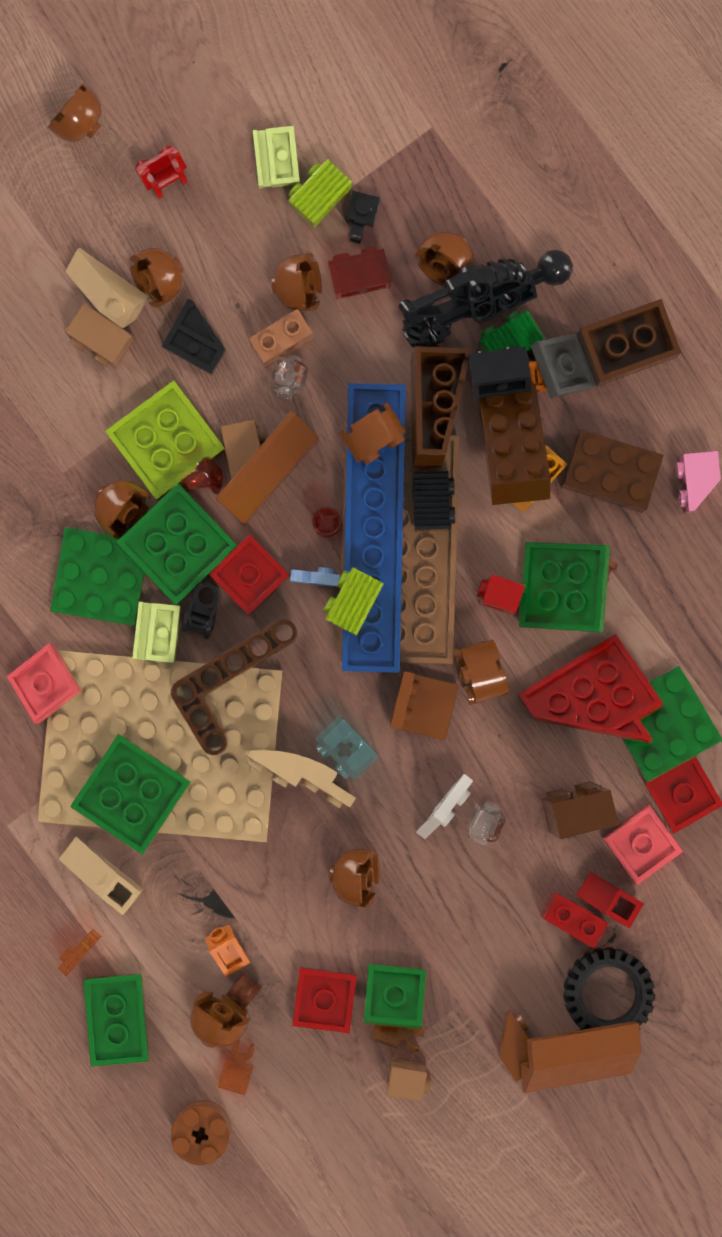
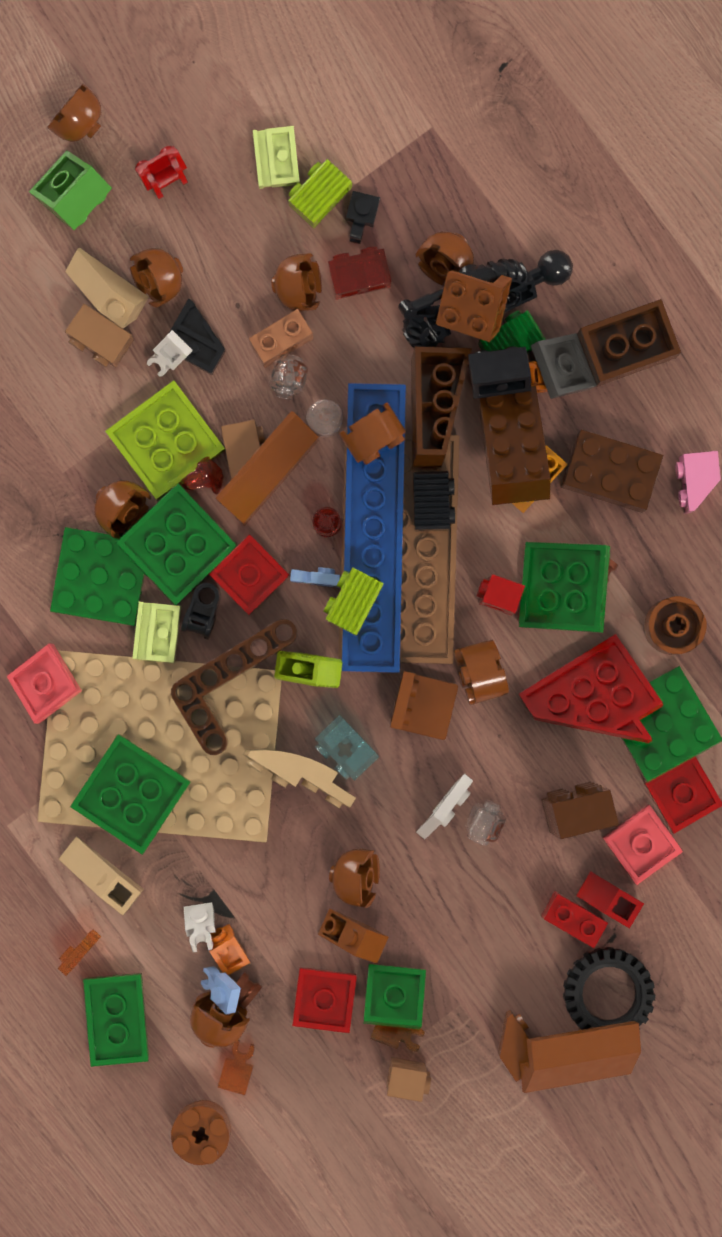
(71, 190): none -> bright green slope
(169, 353): none -> white plate
(199, 924): none -> white plate
(223, 989): none -> light blue plate
(308, 669): none -> lime brick
(328, 428): none -> clear head
(353, 936): none -> dark orange slope
(473, 305): none -> dark orange bracket
(688, 616): none -> dark orange brick

